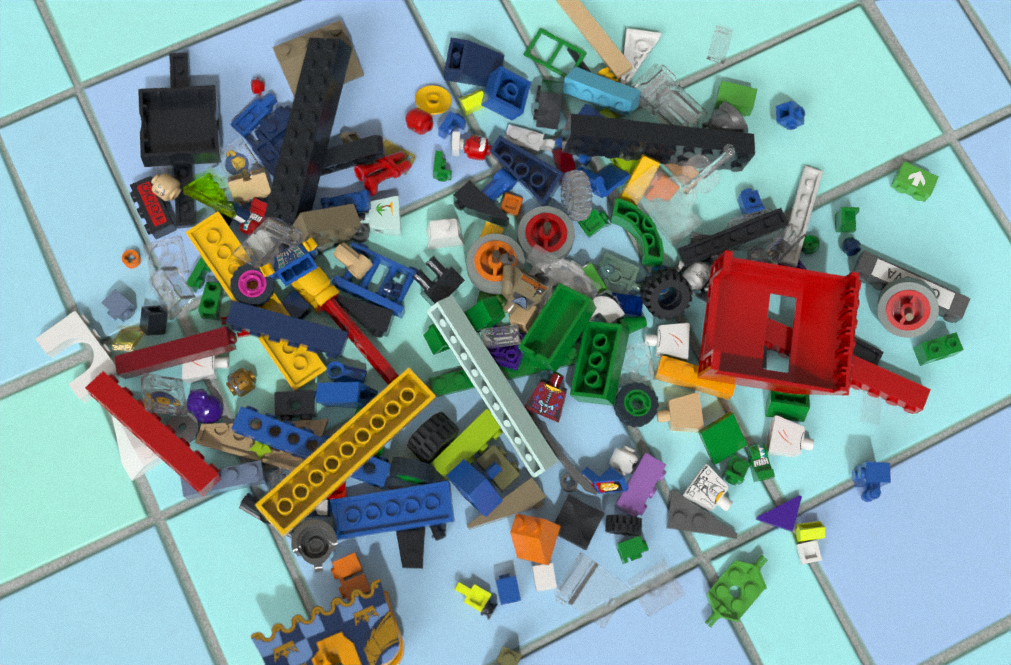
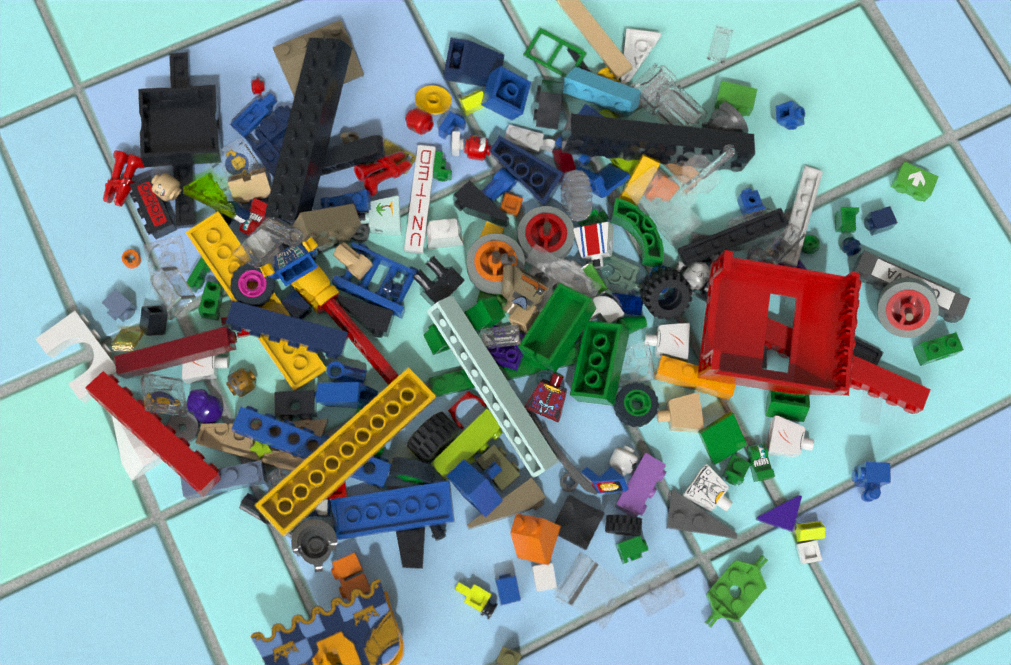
(119, 186): none -> red piece
(420, 199): none -> white tile
(466, 396): none -> red cap
(595, 242): none -> torso
(880, 221): none -> dark blue brick

